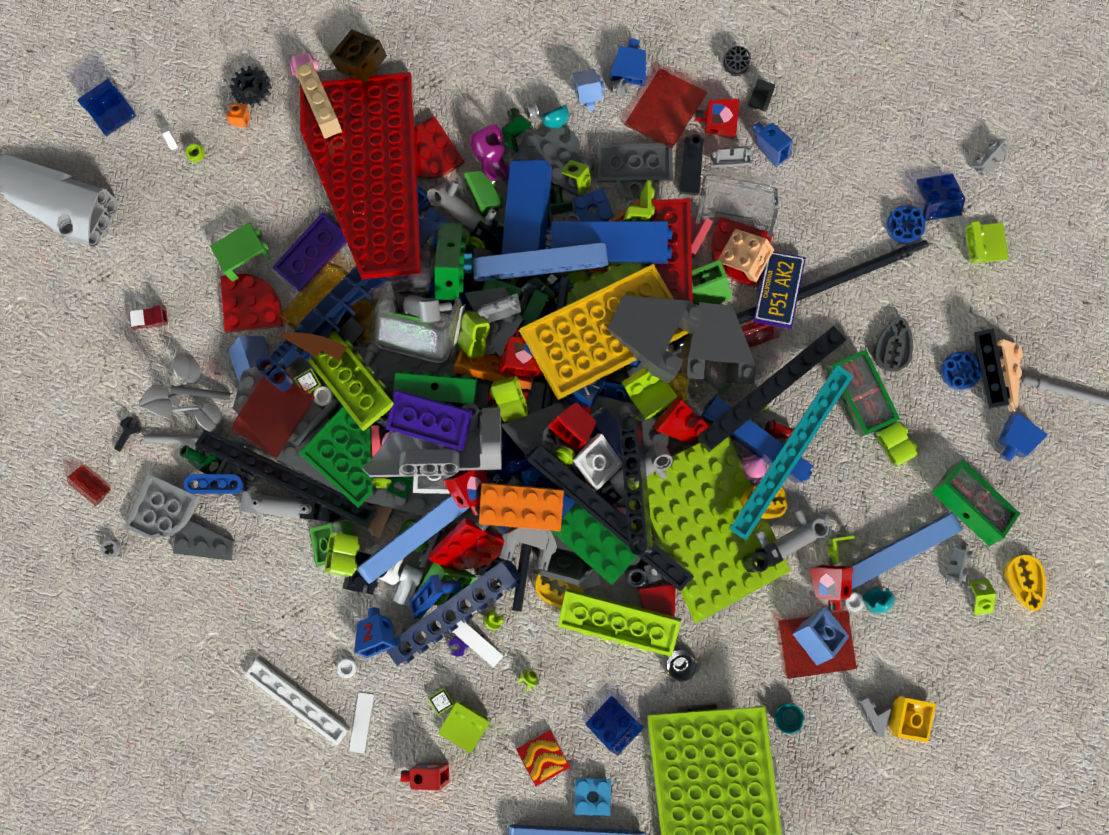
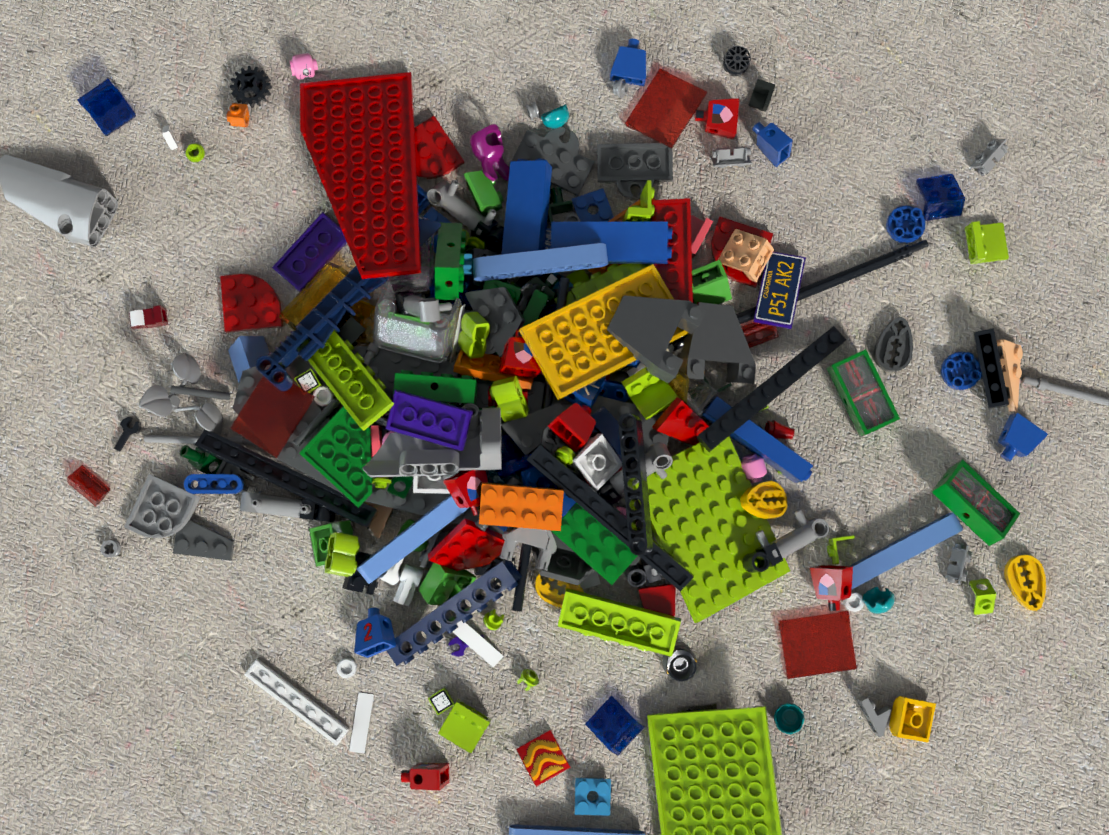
(239, 248): bright green panel -> none
(316, 344): reddish brown slope -> none
(318, 99): tan arch -> none
(358, 55): dark brown piece -> none
(429, 593): blue piece -> none
(500, 308): light grey hinge -> none
(516, 126): dark green bracket -> none
(581, 175): lime bracket -> none
(588, 87): medium blue brick -> none
(691, 165): black piece -> none
(738, 199): clear windscreen -> none
(790, 452): teal plate -> none
(821, 636): medium blue slope -> none
(897, 444): lime brick -> none

